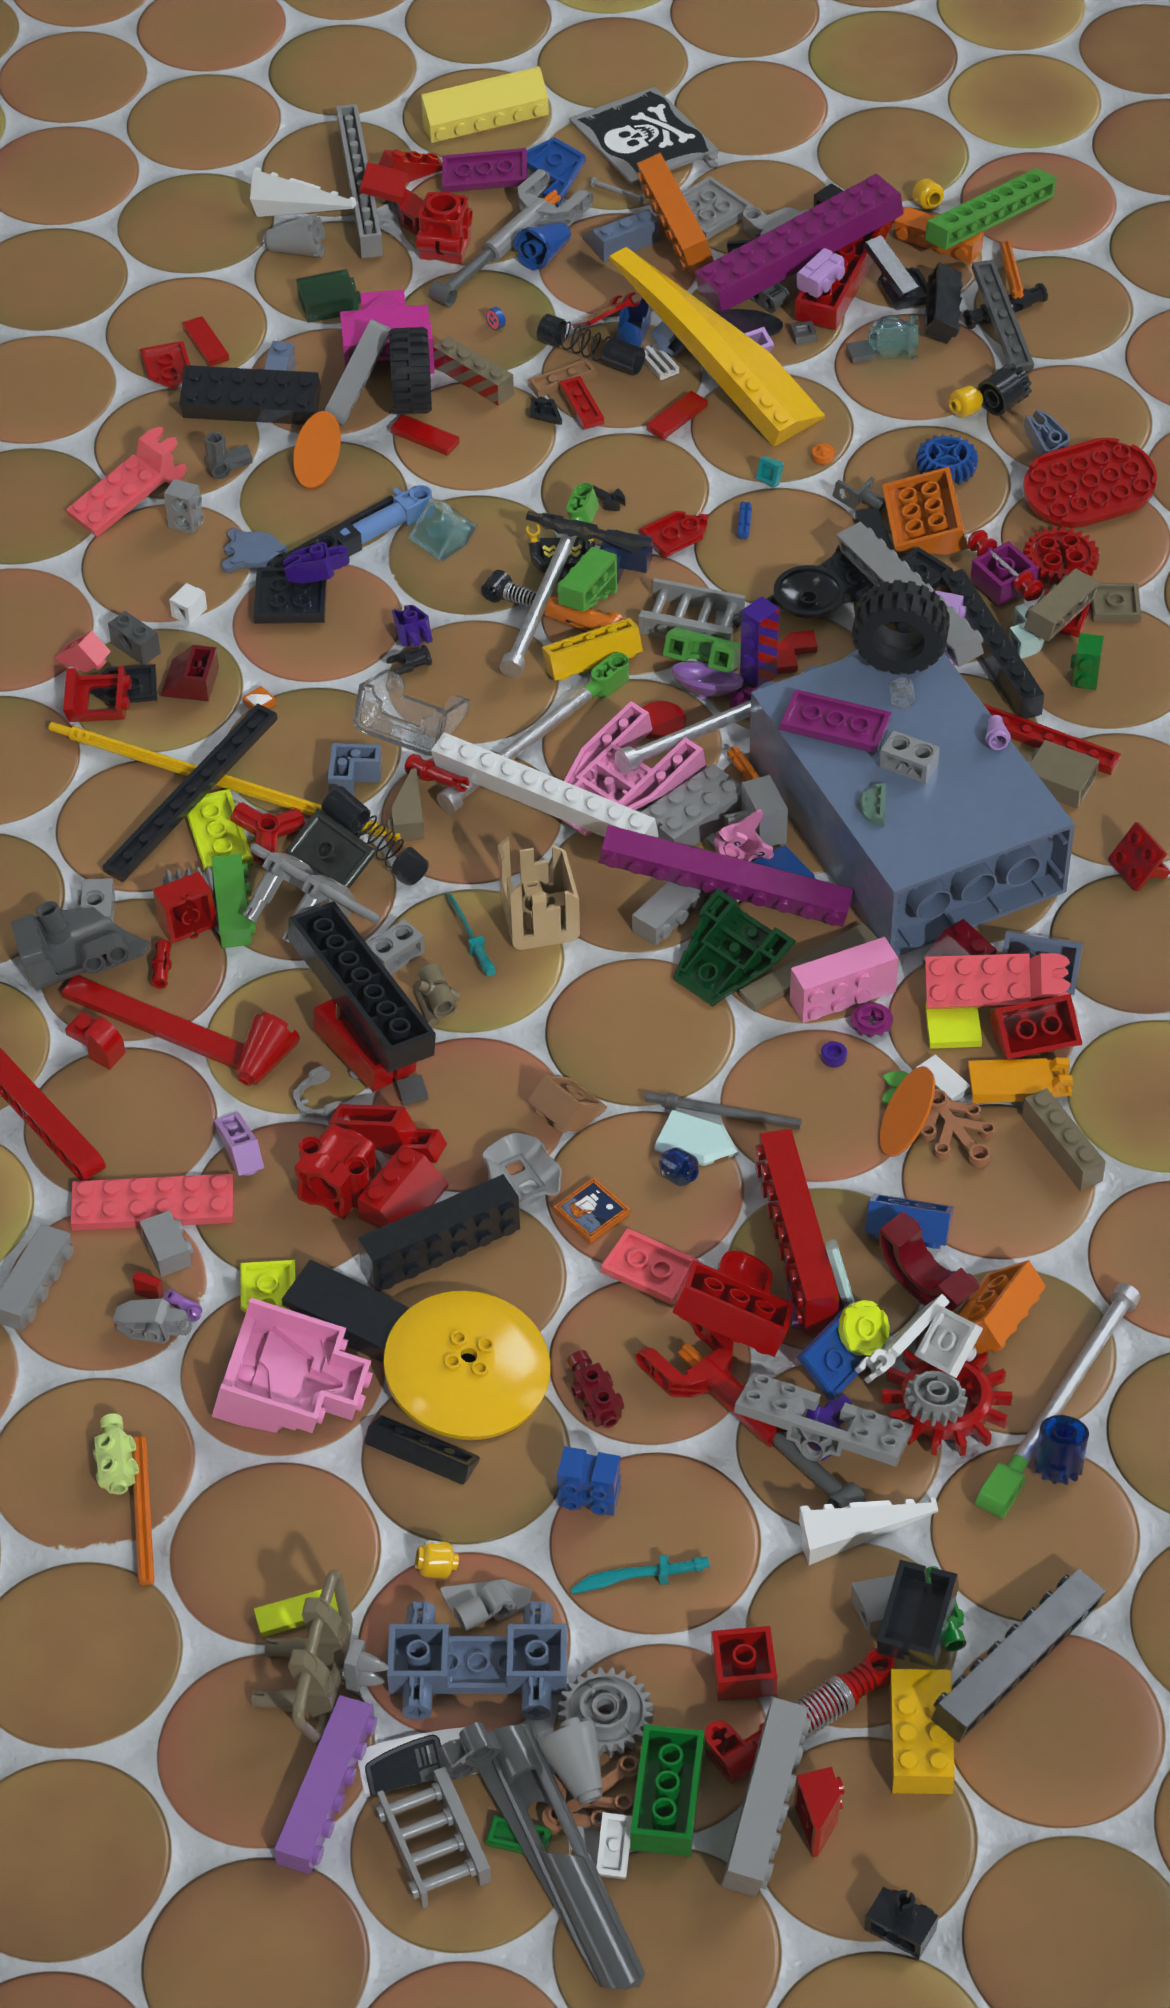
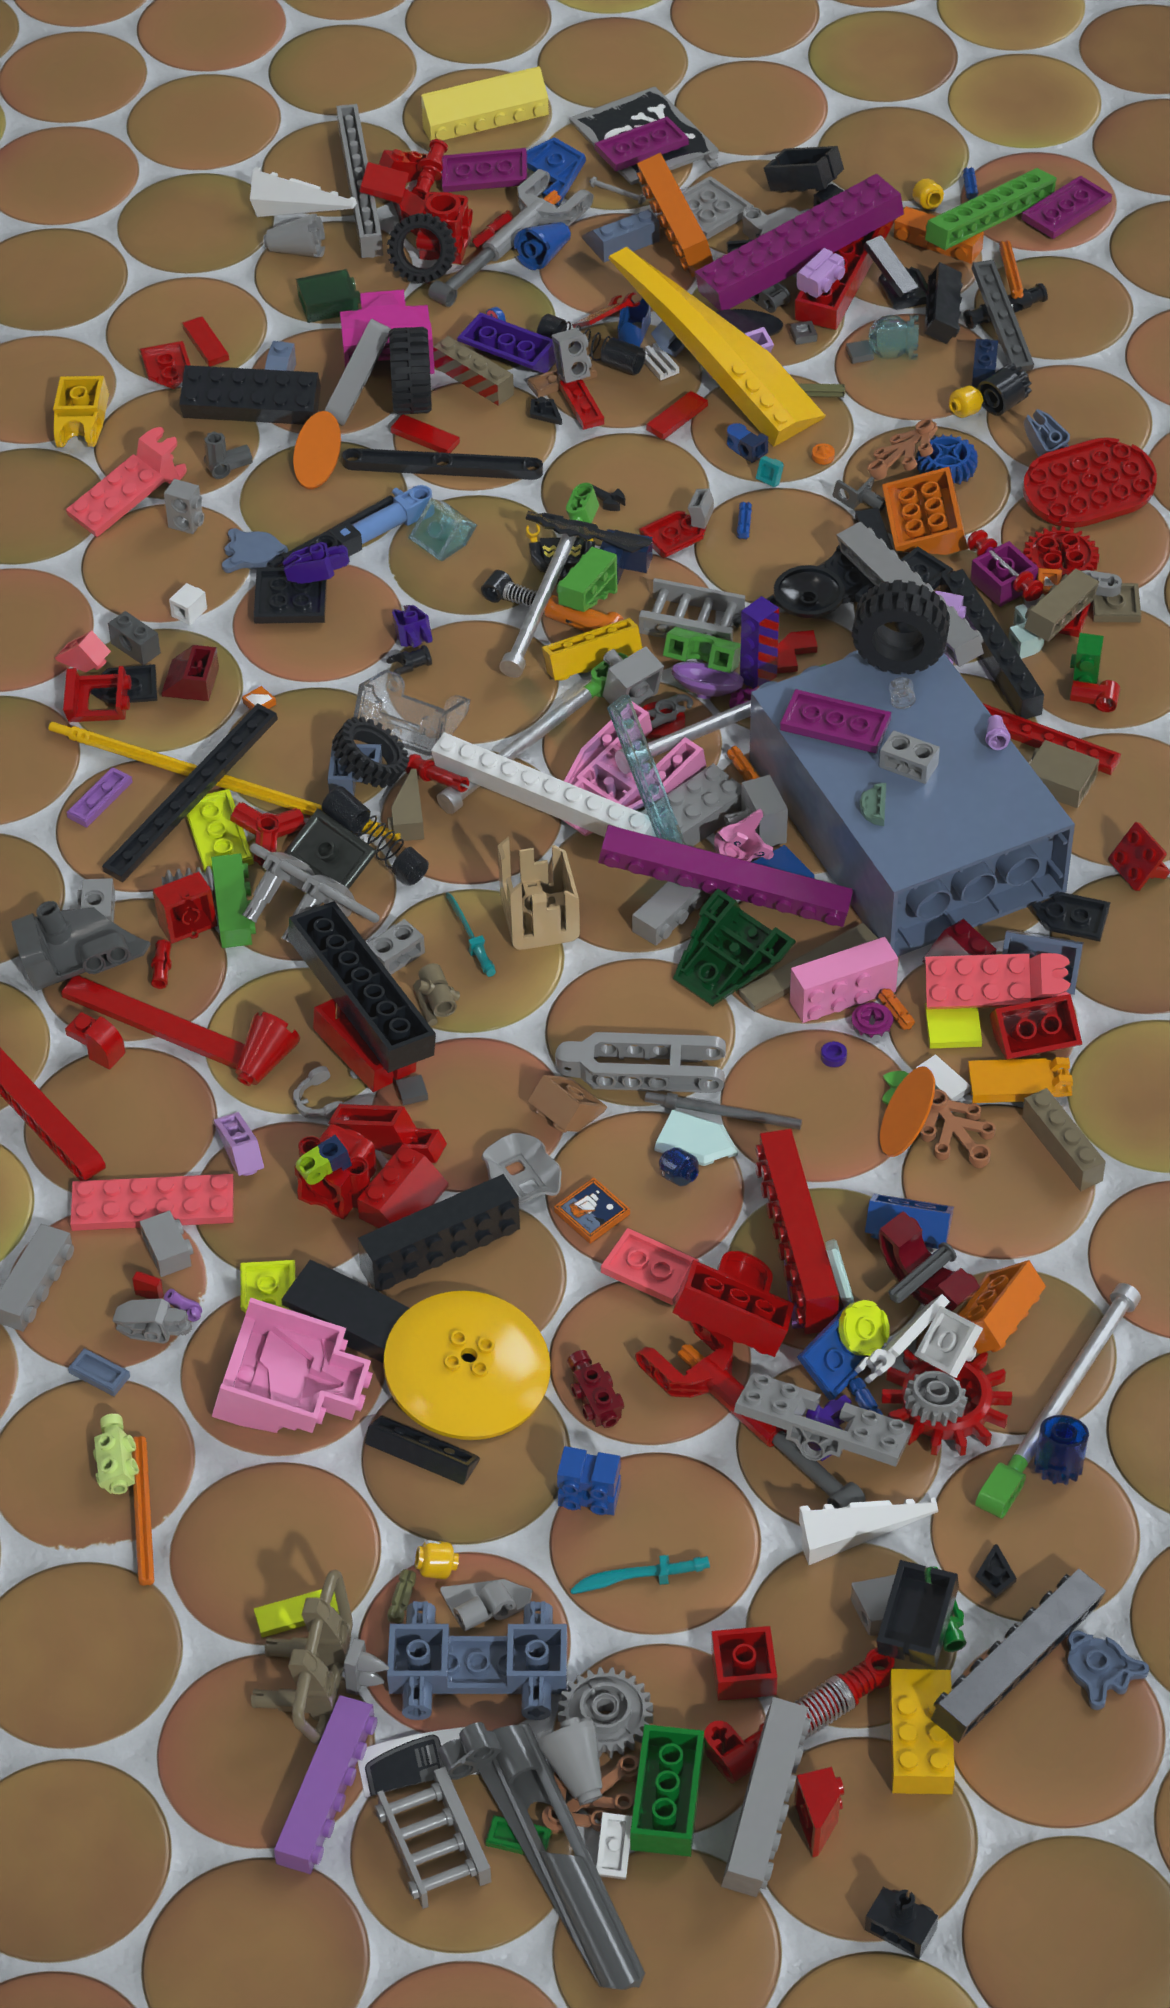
(80, 408): none -> yellow brick
(99, 797): none -> medium lavender tile
(99, 1372): none -> sand blue tile
(323, 1160): none -> leg
(362, 765): none -> black tyre
(401, 1596): none -> olive axle
(430, 168): none -> red piece
(445, 239): none -> black tyre
(458, 464): none -> black beam
(491, 228): none -> red tile
(509, 342): none -> dark purple slope
(566, 357): none -> light grey brick
(634, 676): none -> light grey brick
(641, 143): none -> magenta plate
(644, 770): none -> clear light blue tile
(670, 703): none -> dark grey piece
(675, 1077): none -> light grey piece
(701, 508): none -> light grey piece
(746, 443): none -> dark blue leg
(804, 168): none -> black piece
(824, 390): none -> olive axle
(863, 1396): none -> blue axle
(897, 1009): none -> orange axle
(922, 1273): none -> dark grey axle
(924, 431): none -> nougat plant
(970, 183): none -> blue axle
(984, 360): none -> dark blue brick
(995, 1573): none -> black piece
(1049, 578): none -> orange tile
(1066, 207): none -> magenta plate
(1073, 915): none -> black tile
(1101, 1666): none -> sand blue tile
(1103, 696): none -> red piece
(1105, 580): none -> light grey beam

